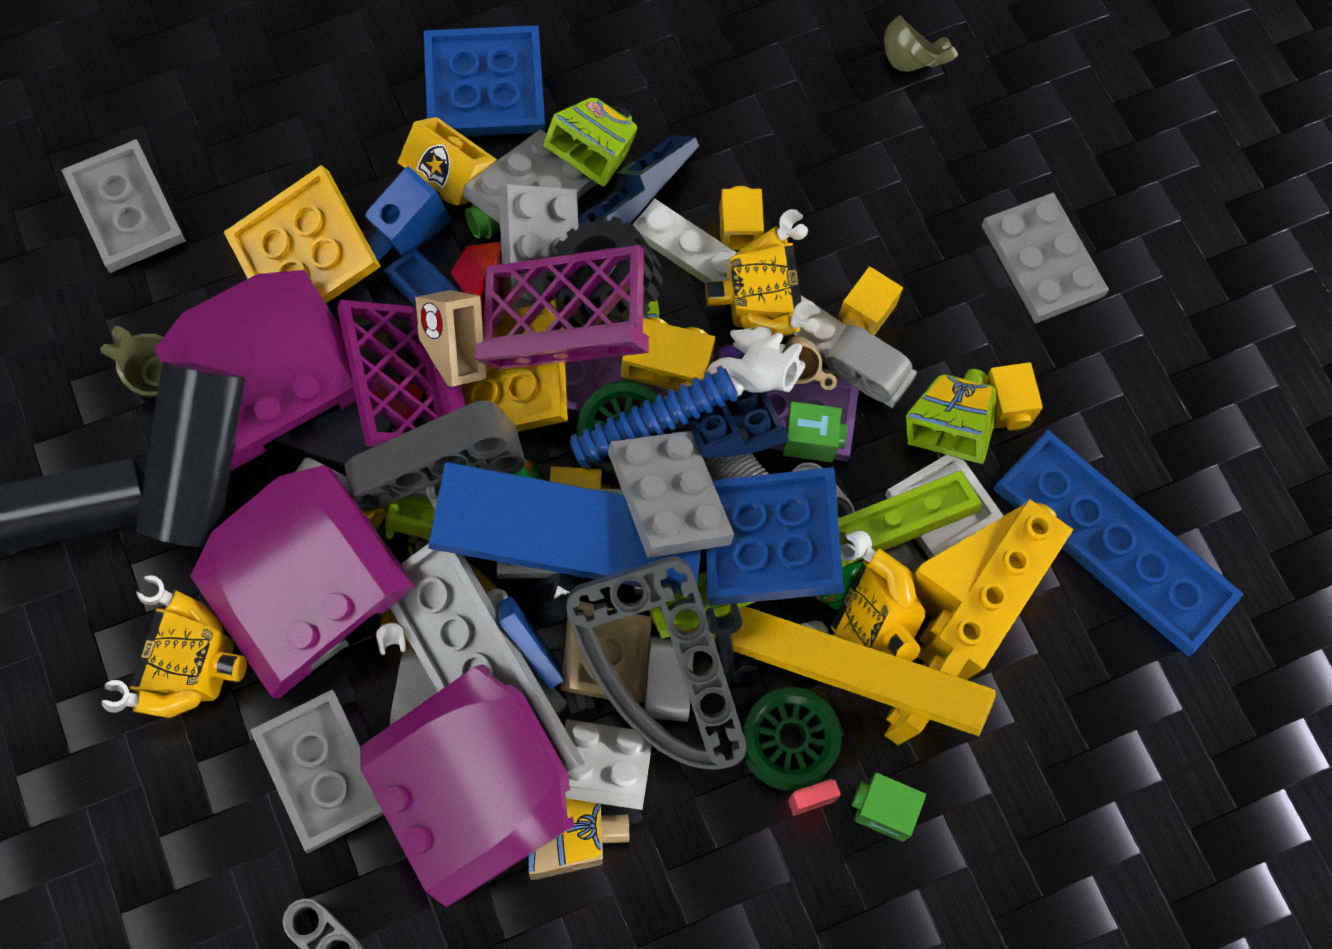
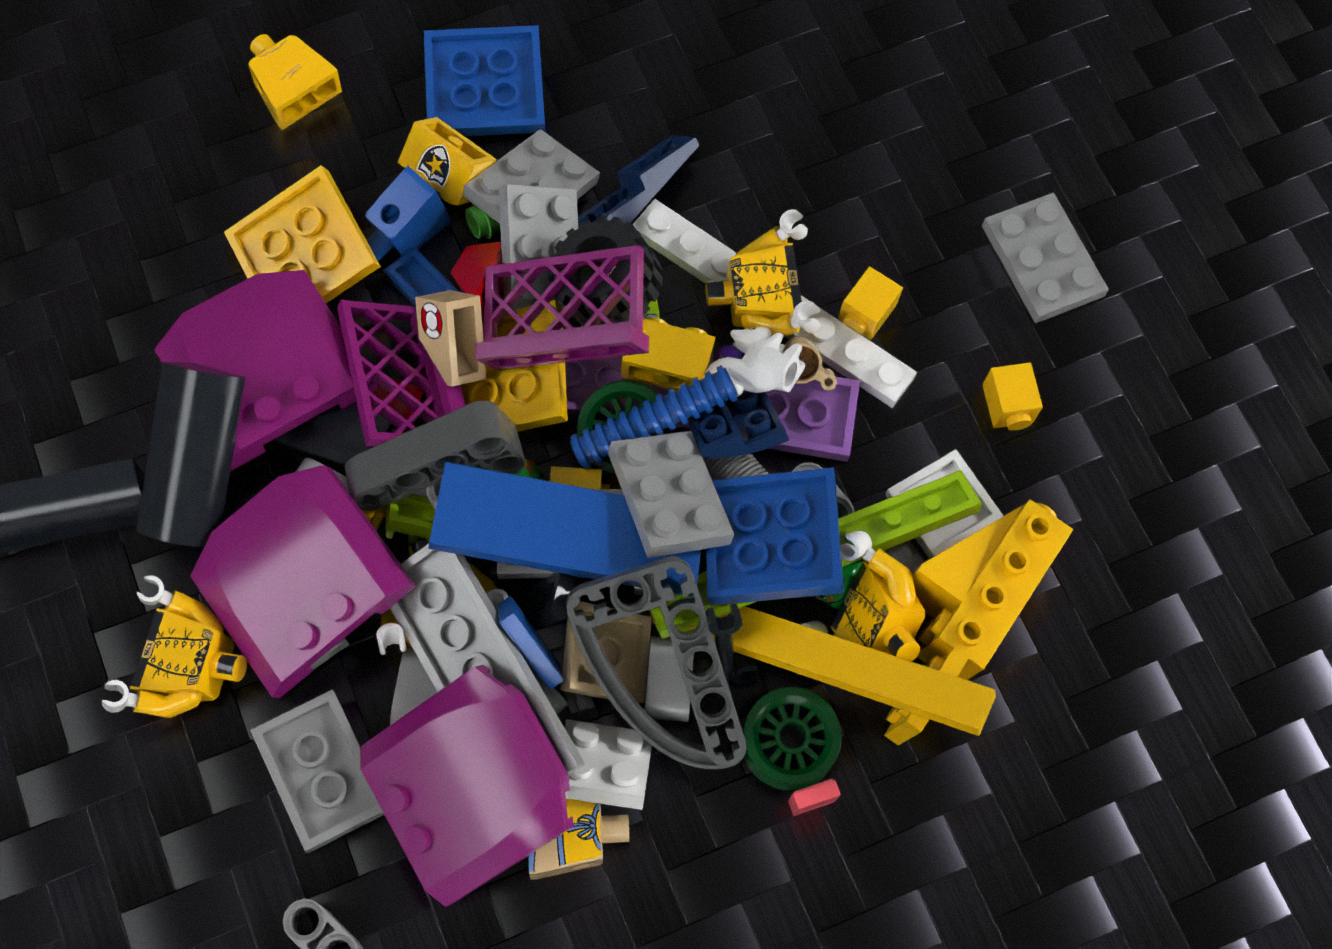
(123, 206): light grey plate -> none
(136, 360): olive piece -> none
(291, 77): none -> yellow torso
(592, 138): lime torso -> none
(740, 216): yellow brick -> none
(814, 432): bright green brick -> none
(868, 363): light grey beam -> none
(888, 806): bright green brick -> none
(911, 51): olive piece -> none
(955, 416): lime torso -> none
(1123, 544): blue tile -> none

